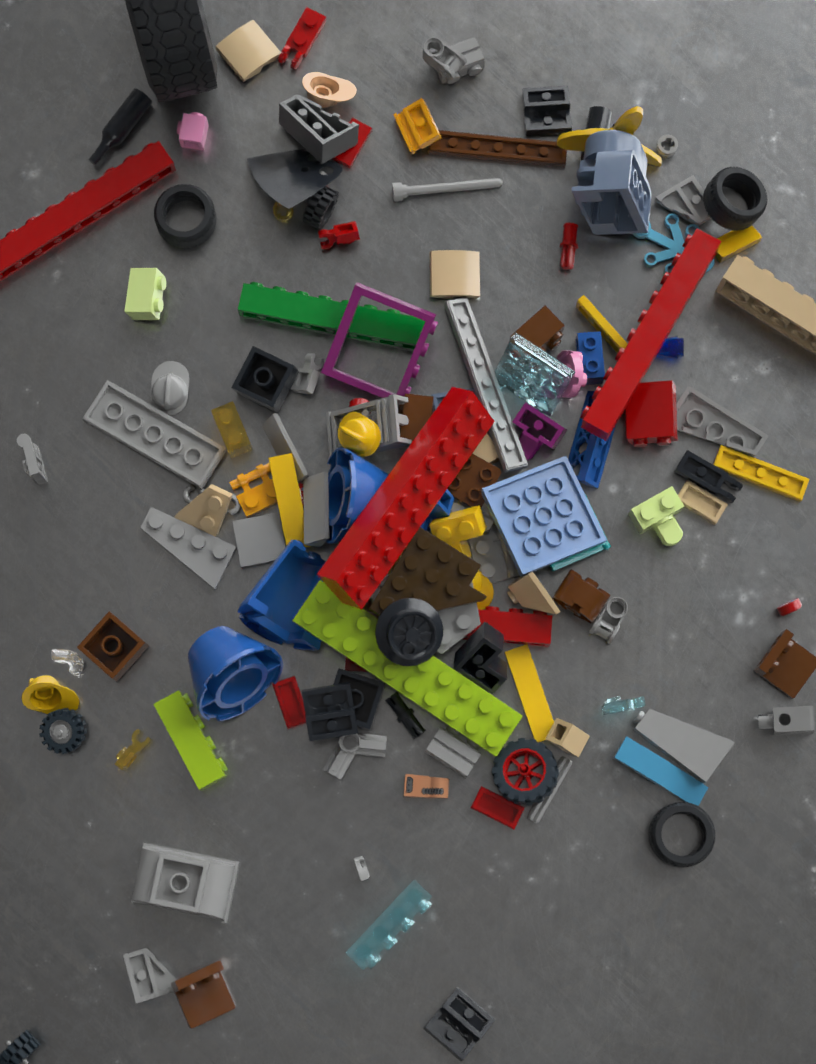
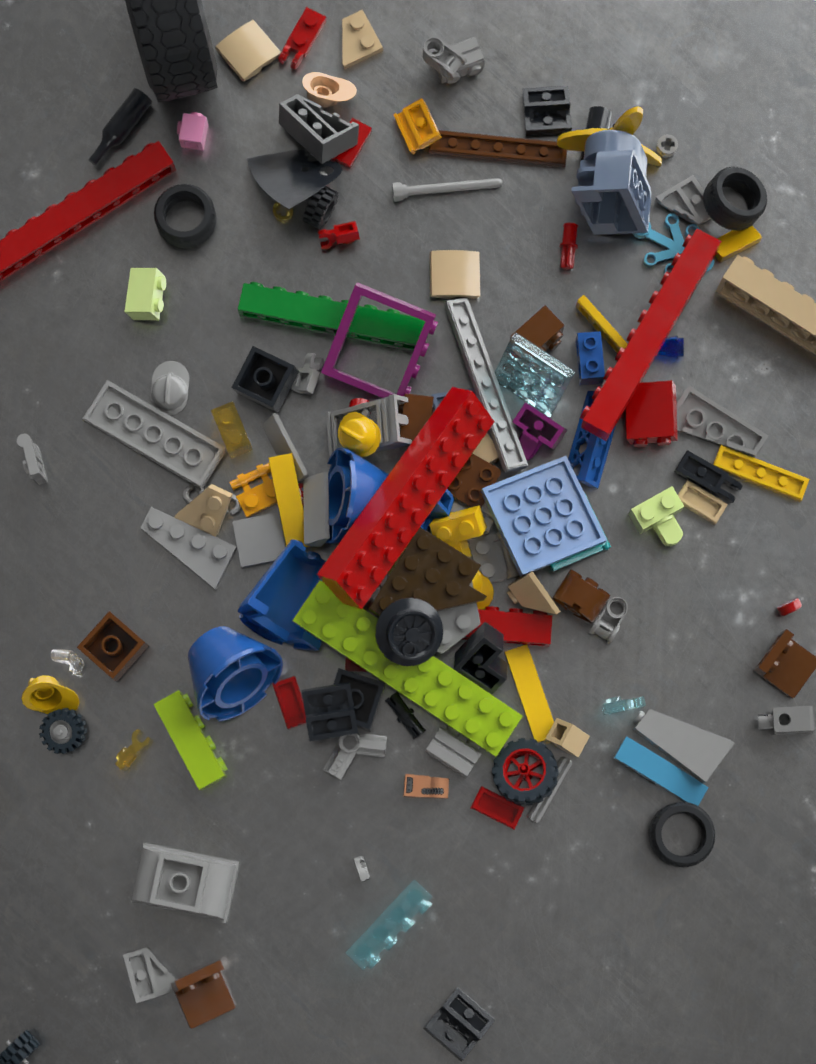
(358, 40): none -> tan wing
(574, 361): bright pink plate -> none

